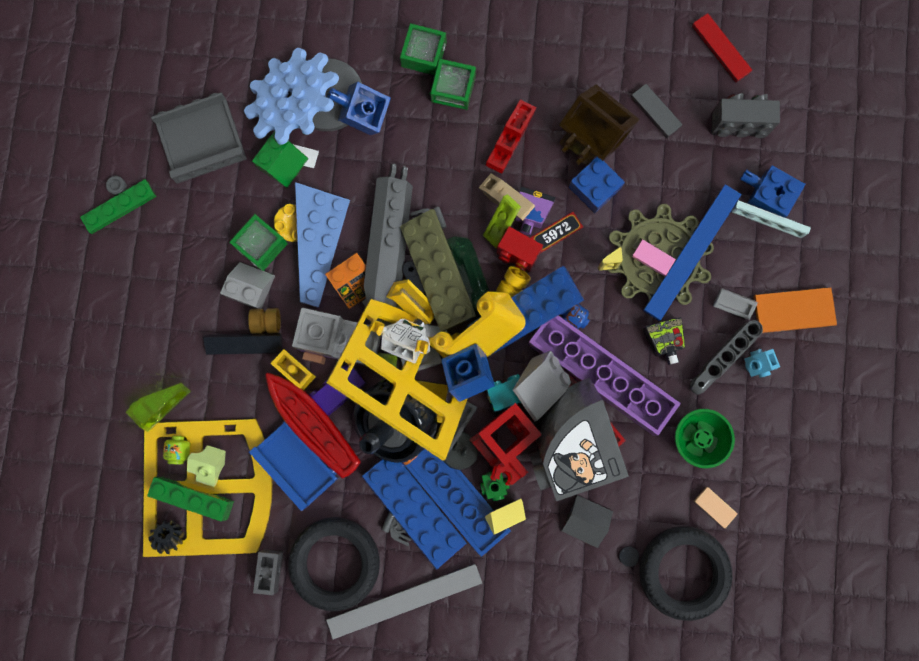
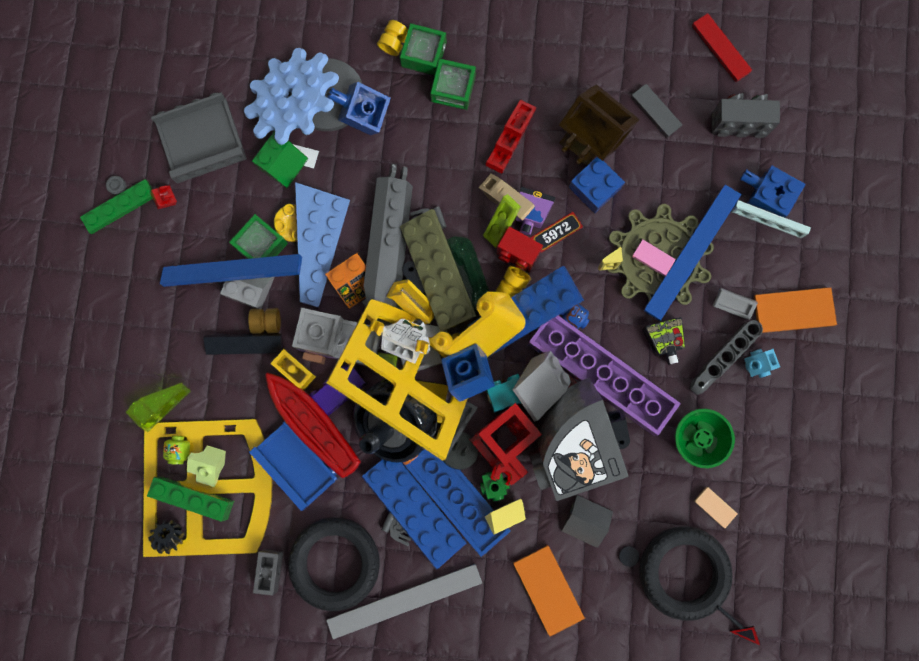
(163, 197): none -> red tile
(231, 270): none -> blue tile
(392, 39): none -> yellow wheel
(549, 590): none -> orange tile
(620, 428): none -> black leg
(745, 632): none -> black piece

